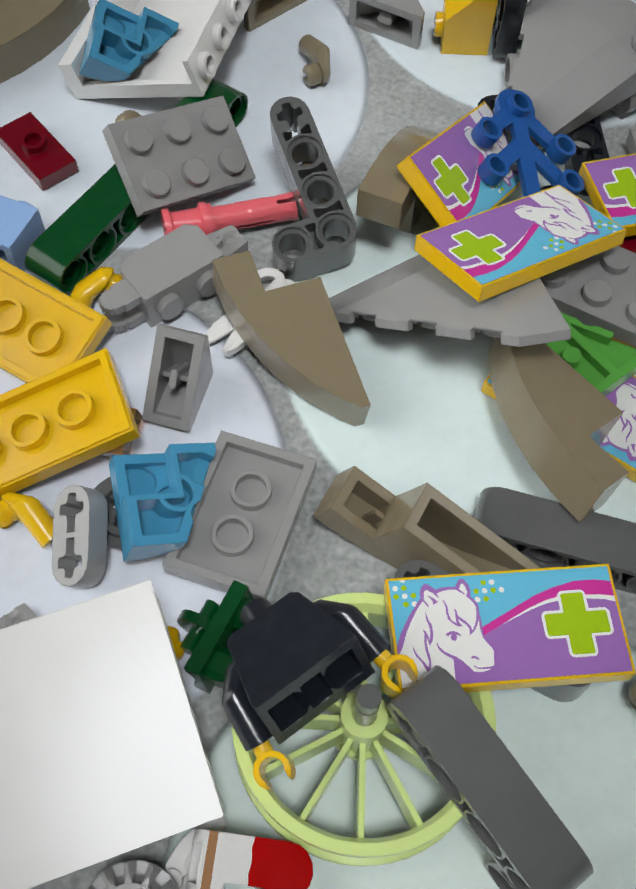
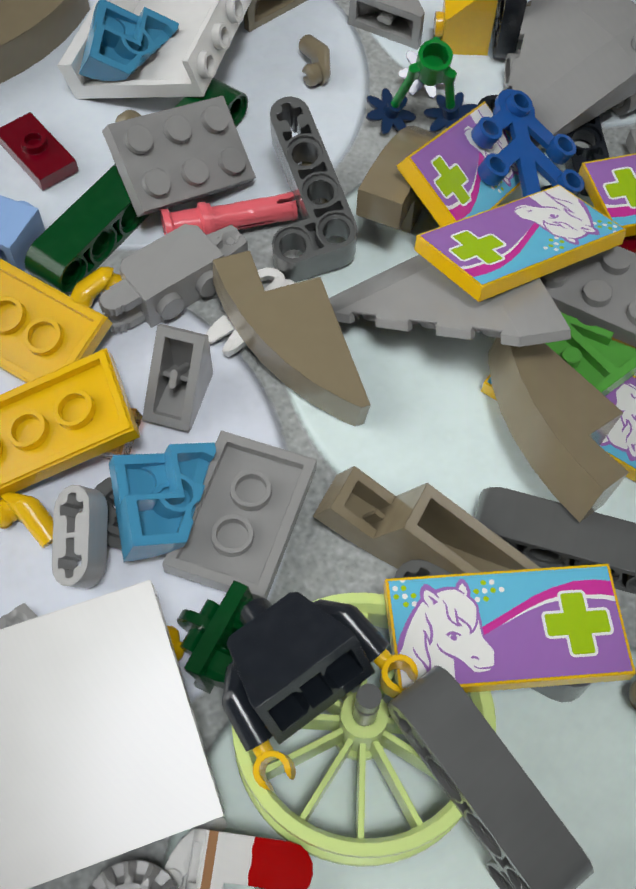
(426, 69): none -> plant

